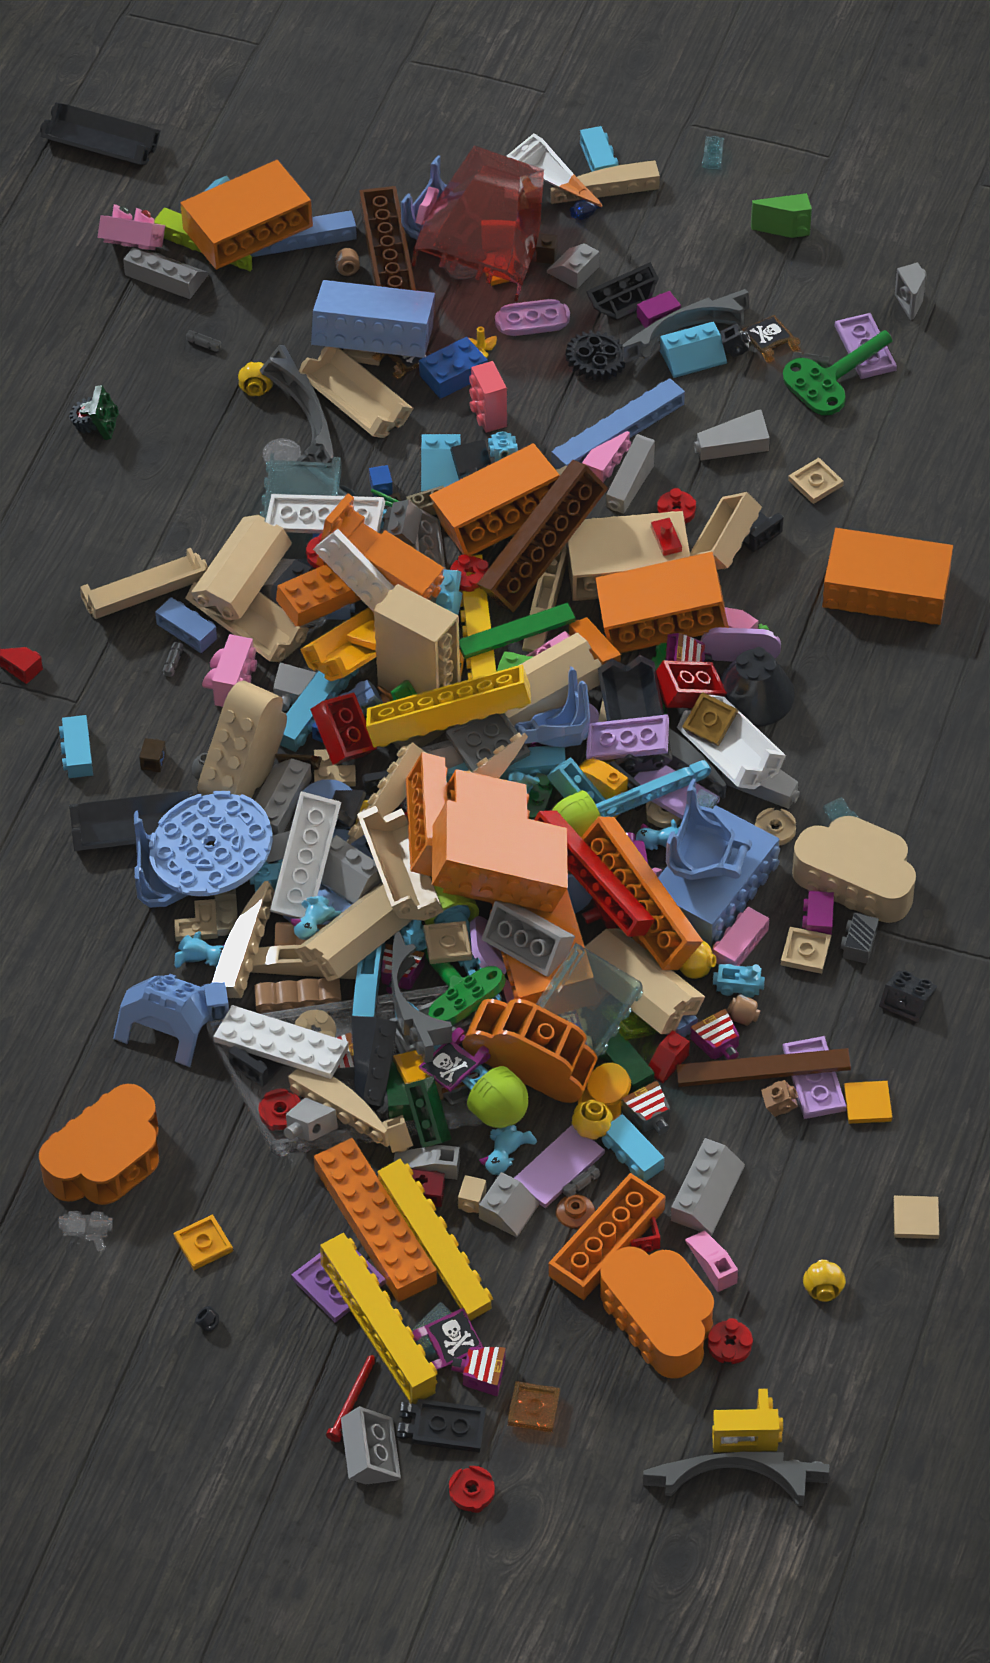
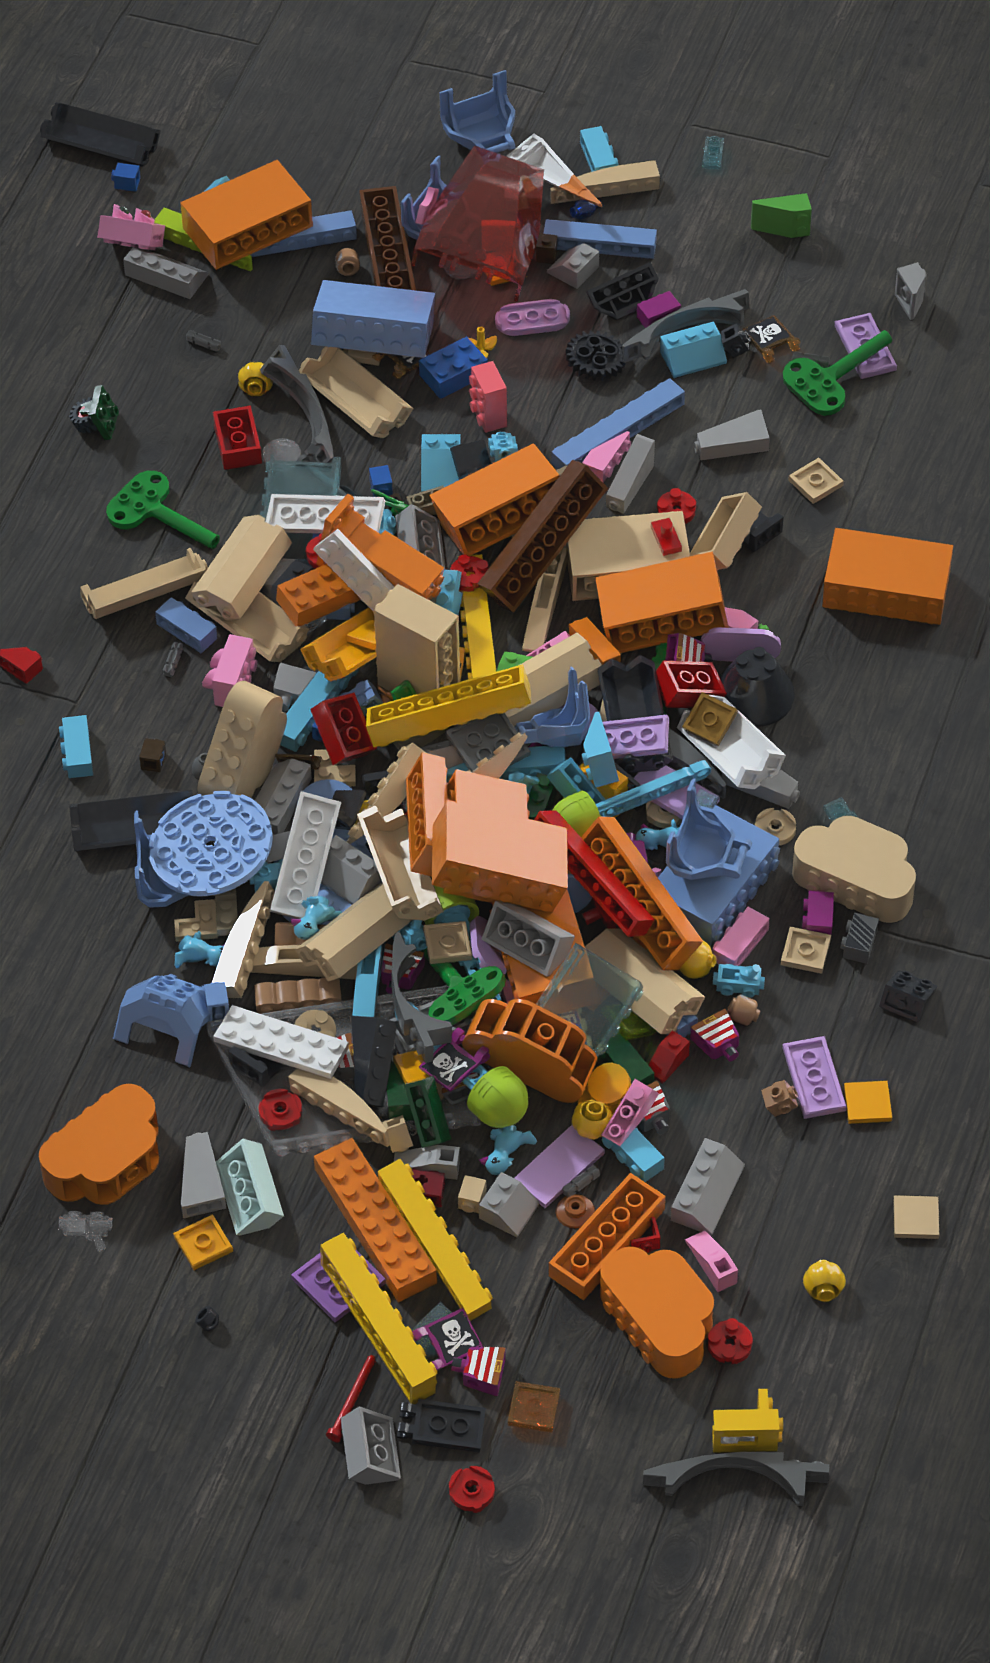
(126, 177): none -> blue brick
(143, 500): none -> green piece
(201, 1181): none -> light grey slope
(237, 437): none -> red brick
(249, 1188): none -> light aqua slope
(310, 1120): light grey torso -> none
(403, 521): dark grey brick -> none
(480, 119): none -> medium blue piece
(516, 630): green tile -> none
(599, 754): none -> medium azure slope
(604, 238): none -> medium blue brick
(630, 1112): none -> bright pink slope
(763, 1067): reddish brown tile -> none

